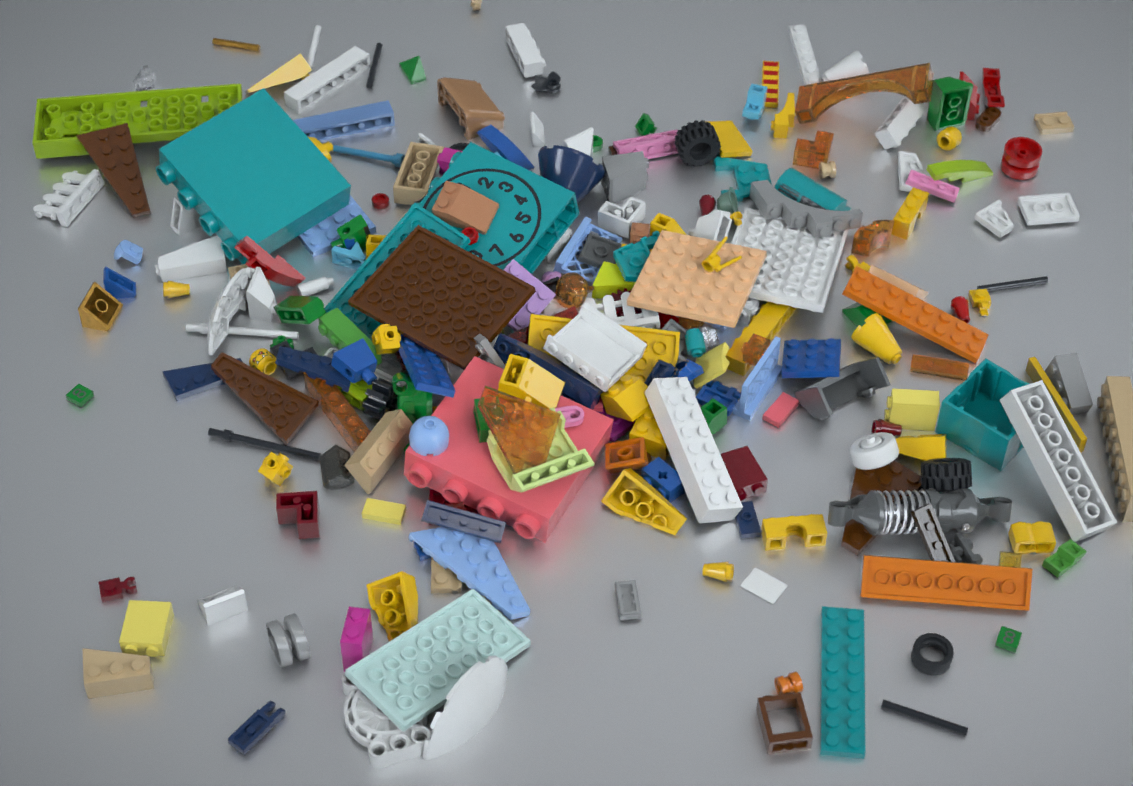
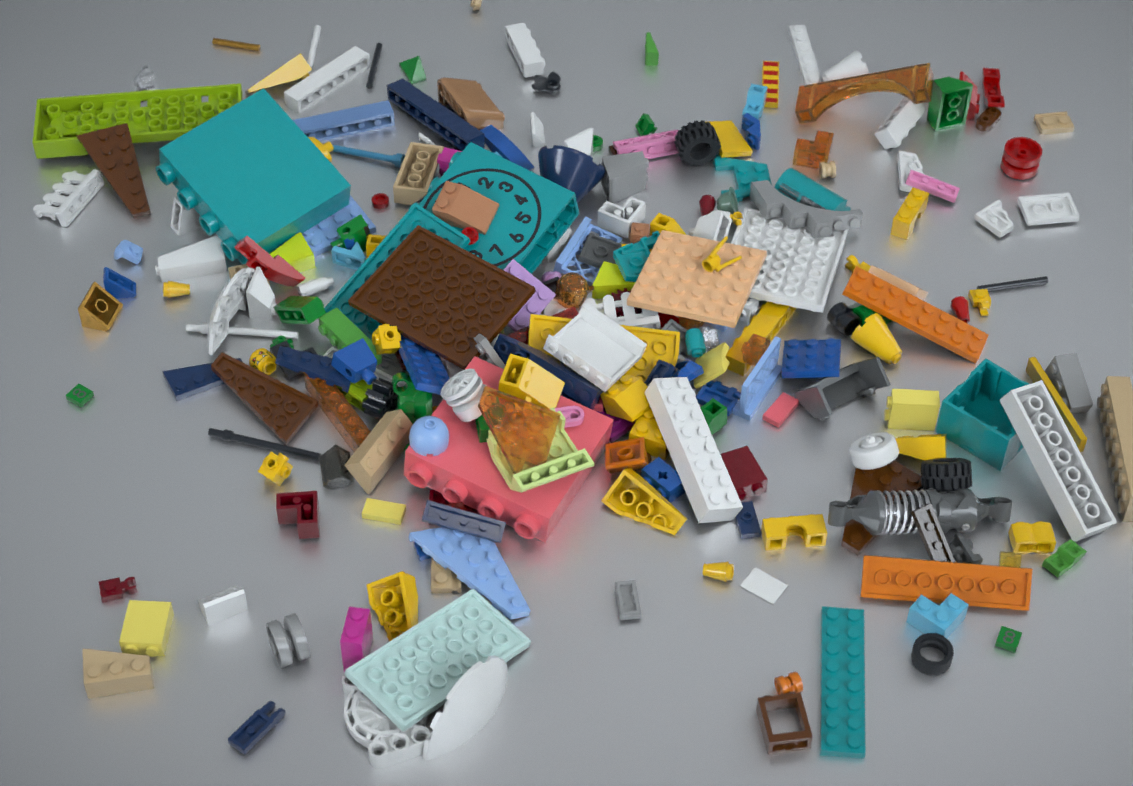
(296, 253): none -> neon yellow slope
(434, 115): none -> dark blue brick
(463, 394): none -> white wheel
(651, 51): none -> bright green slope
(752, 128): none -> blue slope
(784, 118): yellow slope -> none
(844, 318): none -> black wheel
(872, 237): clear orange brick -> none
(887, 427): dark red cone -> none
(924, 717): black bar -> none
(939, 367): clear orange tile -> none
(941, 619): none -> medium azure brick
(949, 138): yellow head -> none
(959, 169): lime slope -> none

